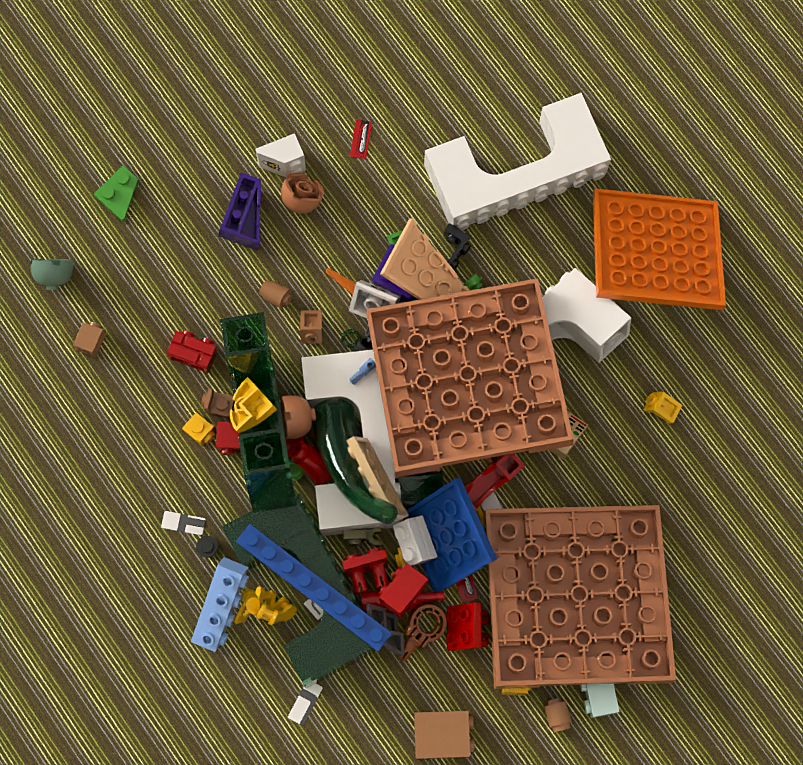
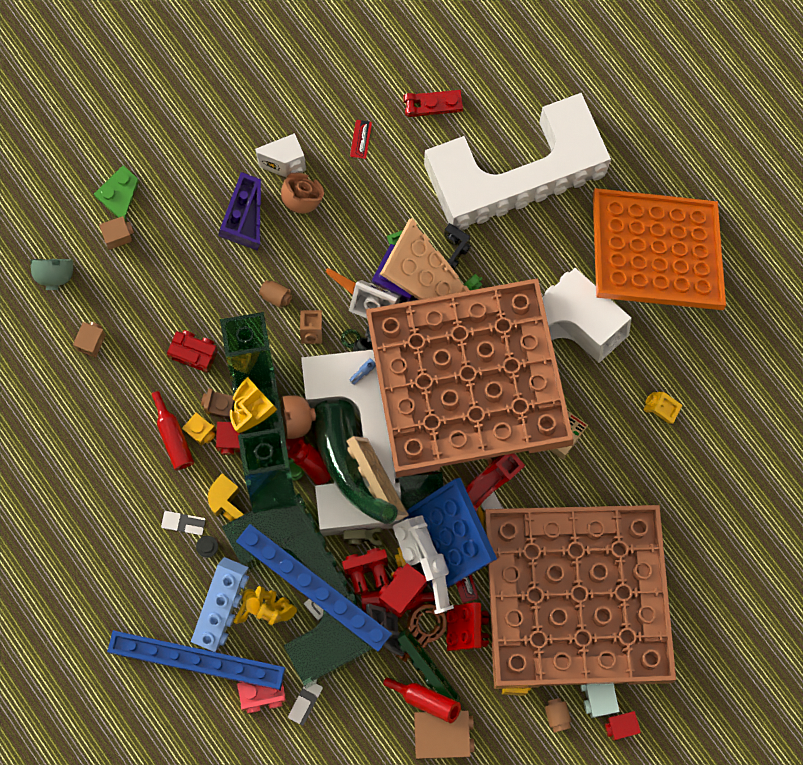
(116, 232): none -> medium nougat brick
(172, 435): none -> red piece
(196, 660): none -> blue plate
(221, 495): none -> yellow brick
(254, 697): none -> coral bracket
(423, 662): none -> dark green plate
(426, 700): none -> red piece
(433, 103): none -> red plate
(433, 567): none -> white plate
(622, 726): none -> red brick

